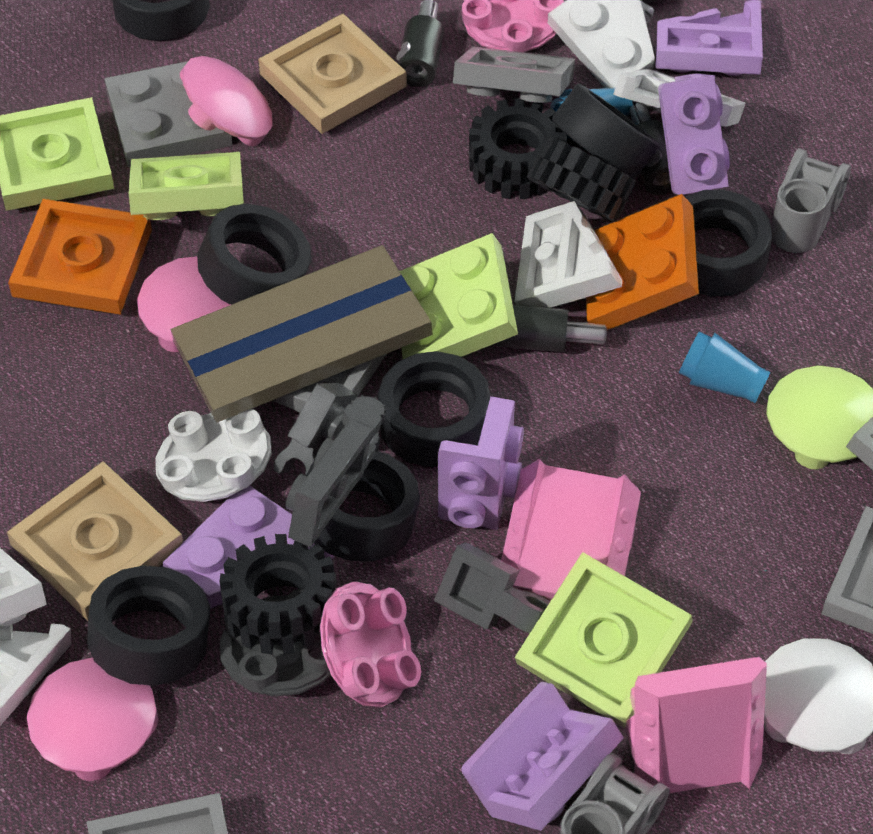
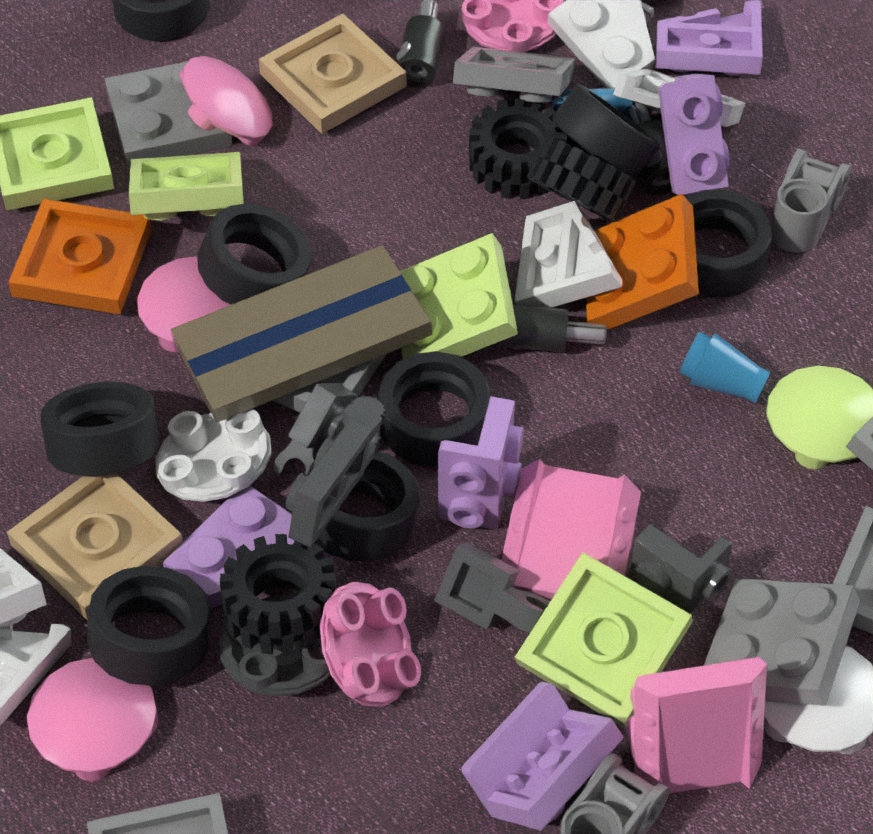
(99, 428): none -> black tyre
(677, 573): none -> dark grey bracket
(793, 629): none -> light grey plate

